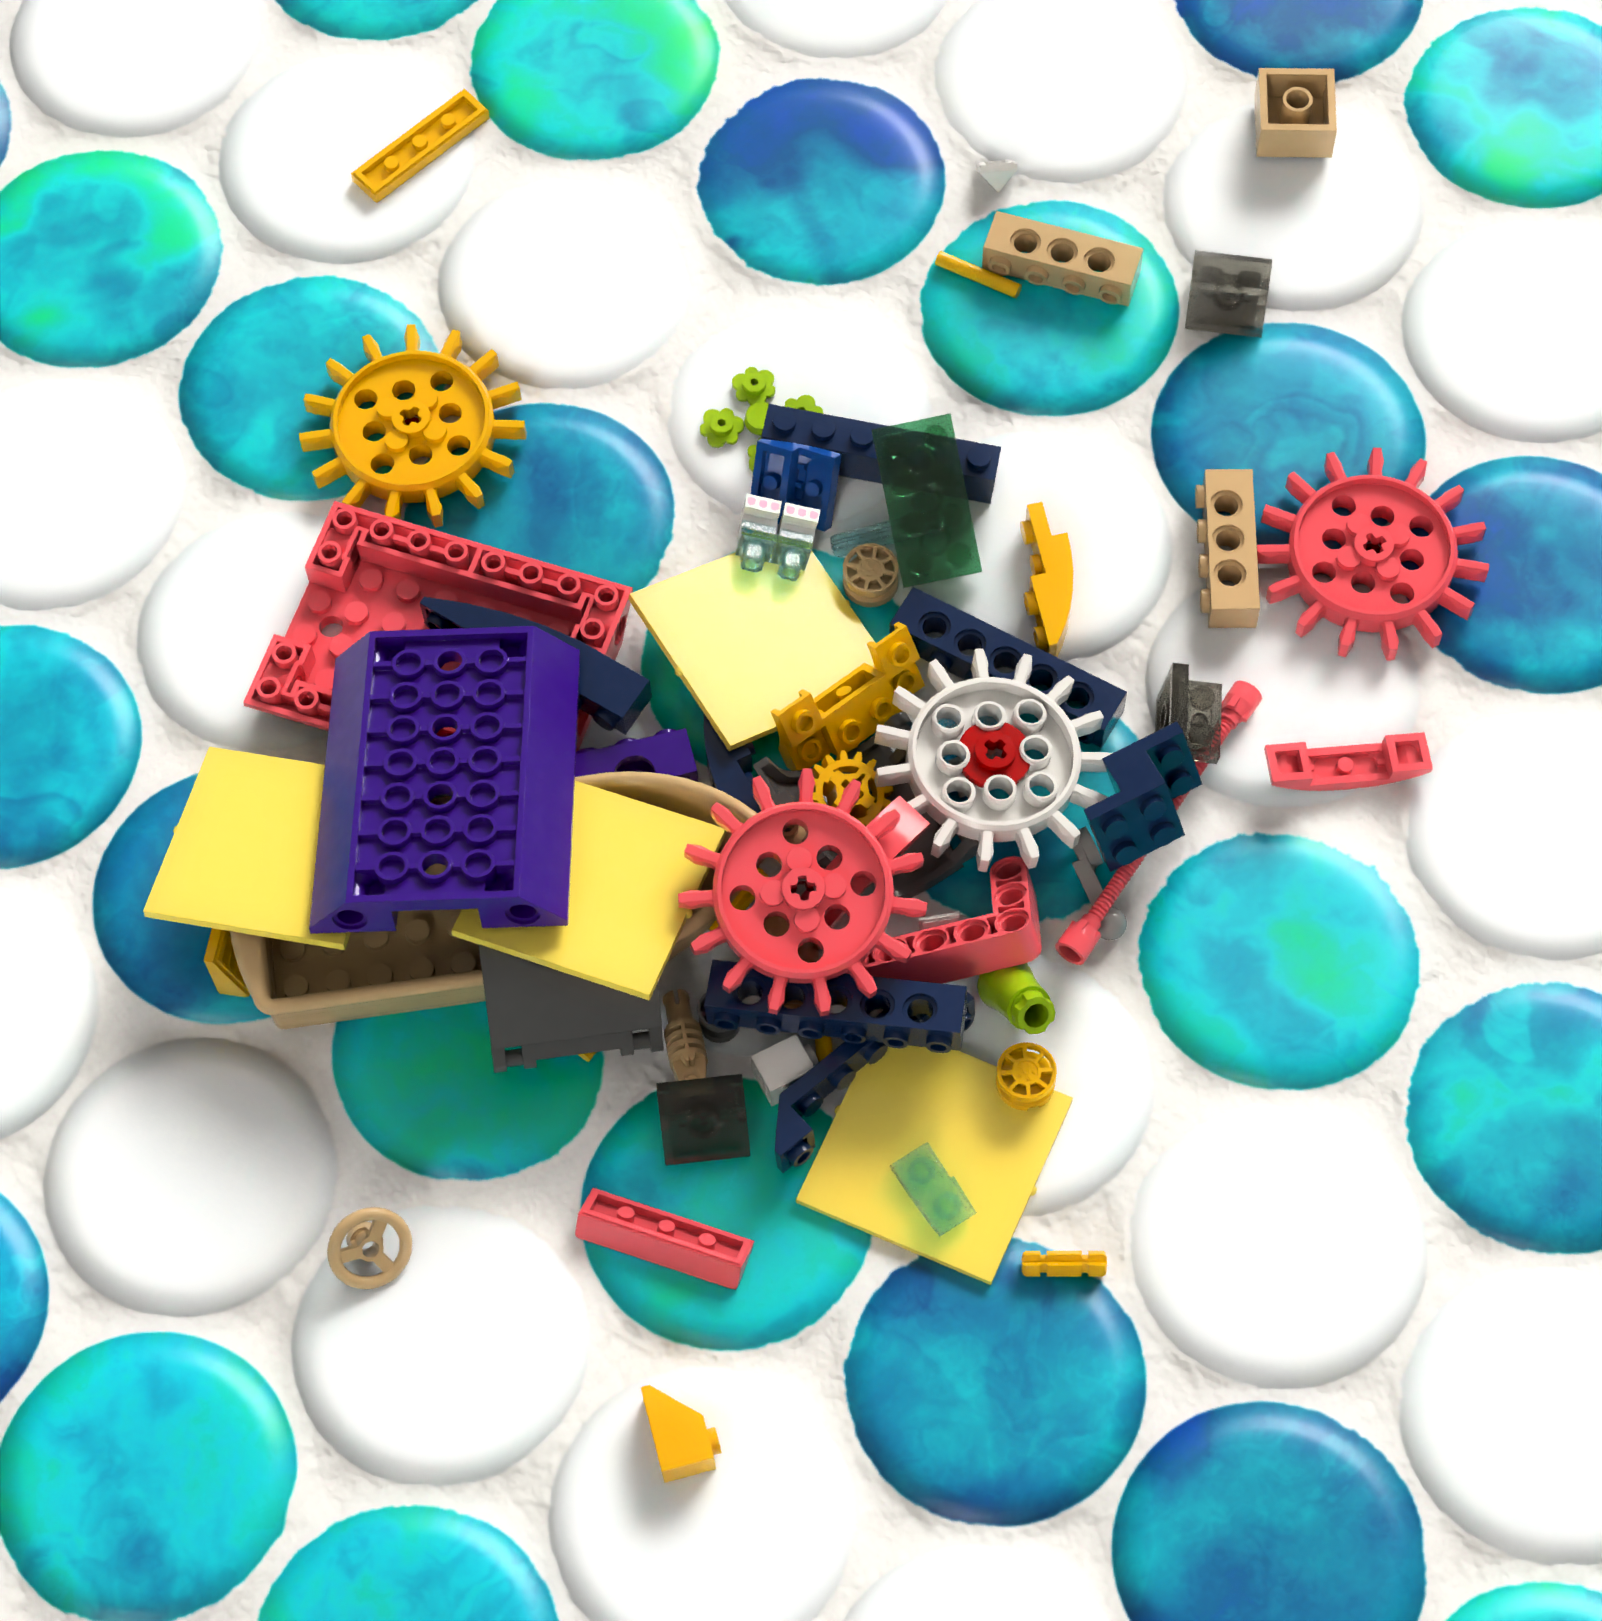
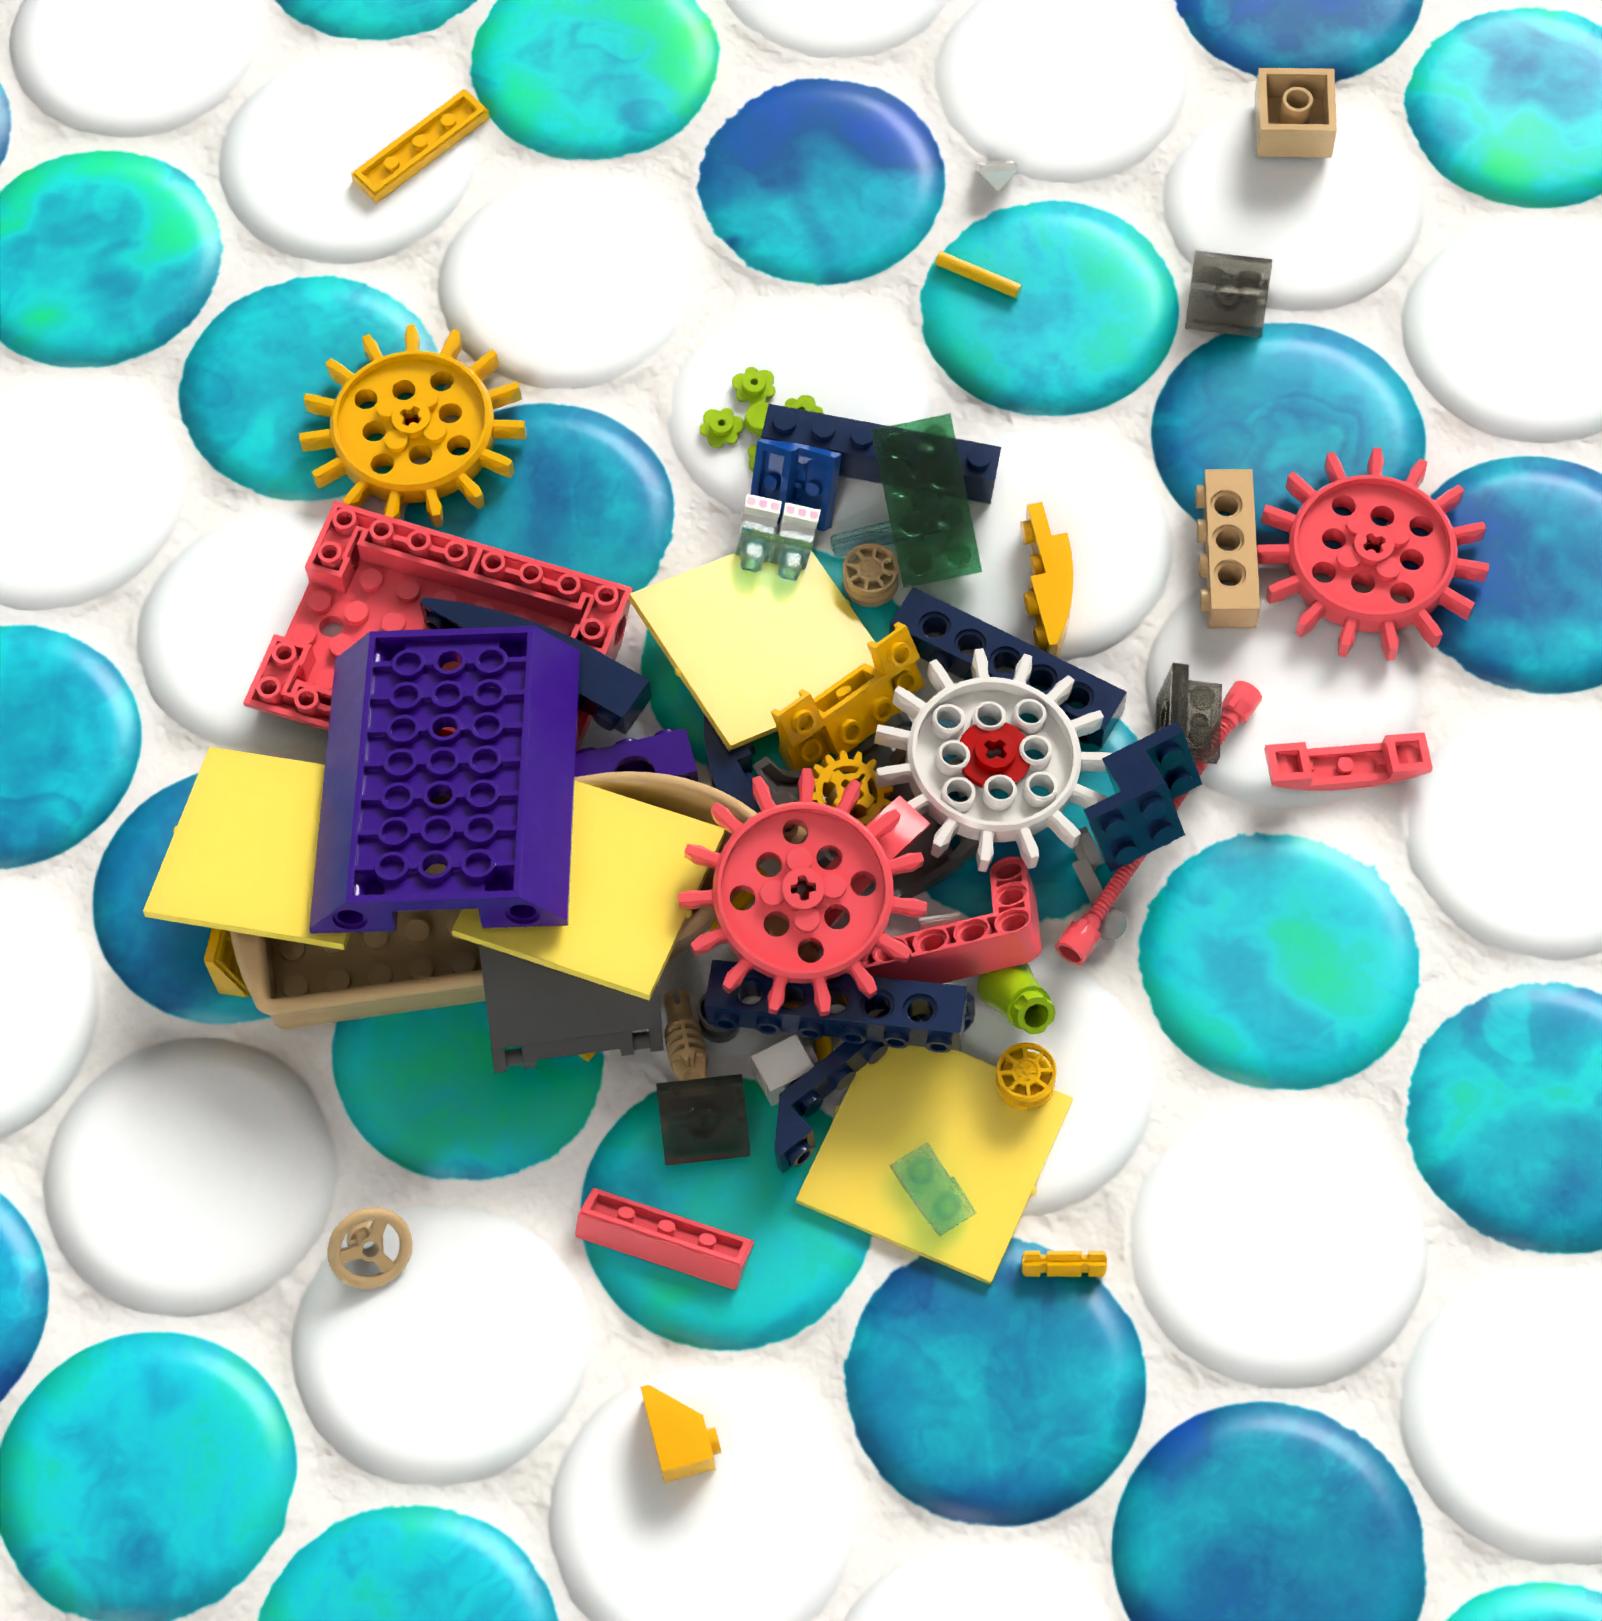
(1049, 244): tan brick -> none

